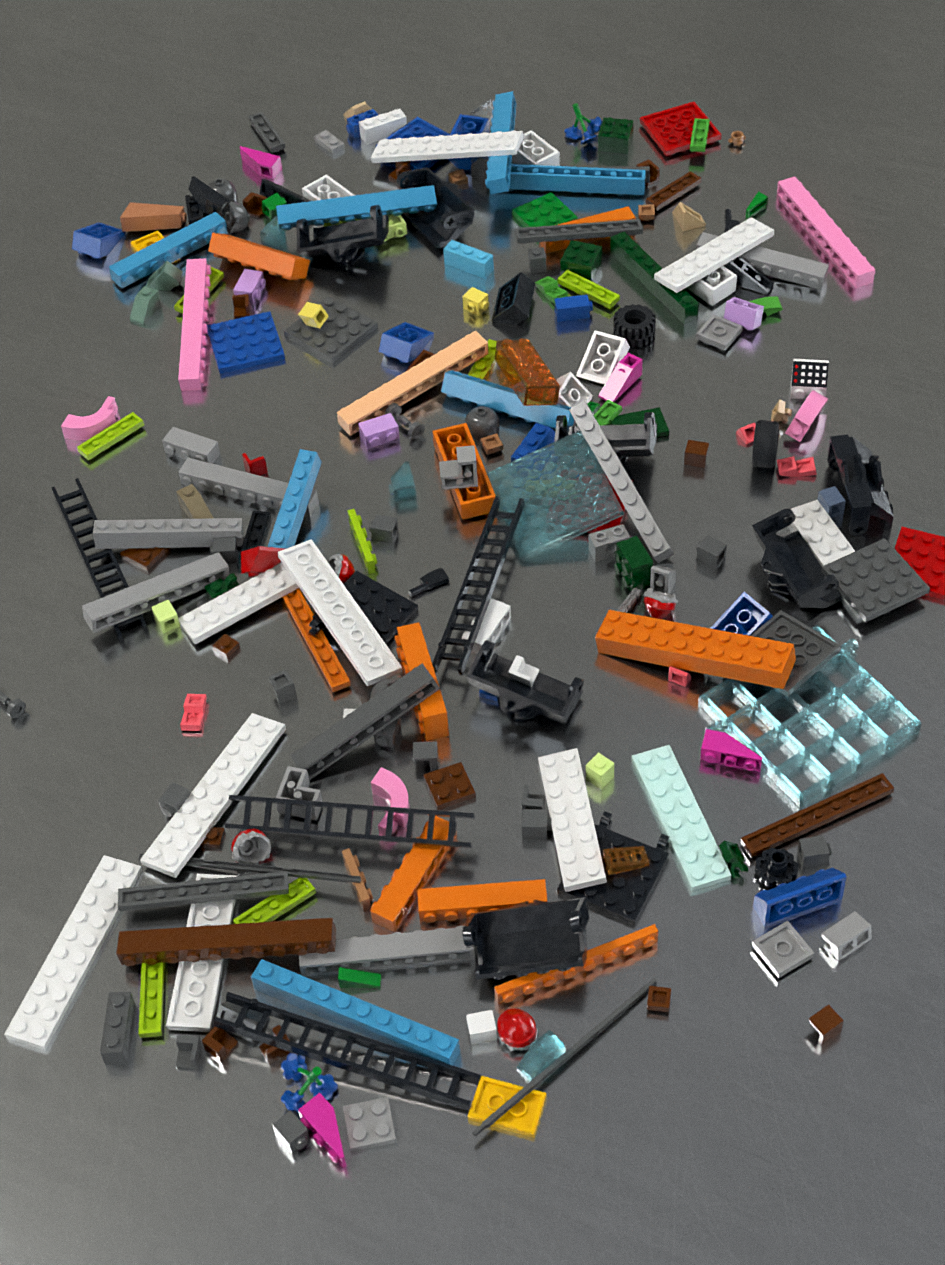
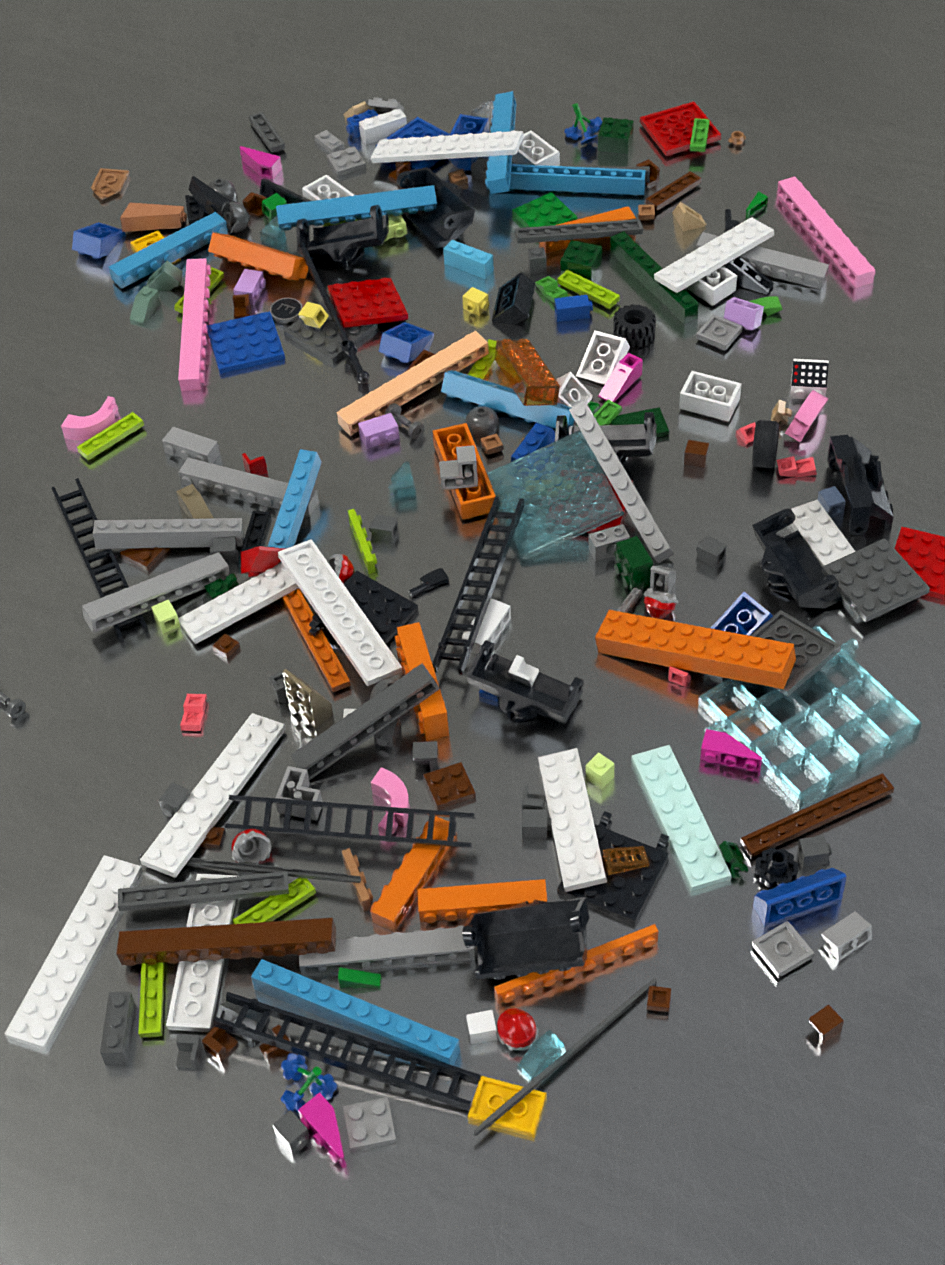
(109, 182): none -> medium nougat tile
(285, 310): none -> tile
(306, 701): none -> dark tan slope
(346, 161): none -> light grey plate
(347, 345): none -> black bar
(367, 302): none -> red plate
(387, 106): none -> light grey plate
(710, 396): none -> white brick

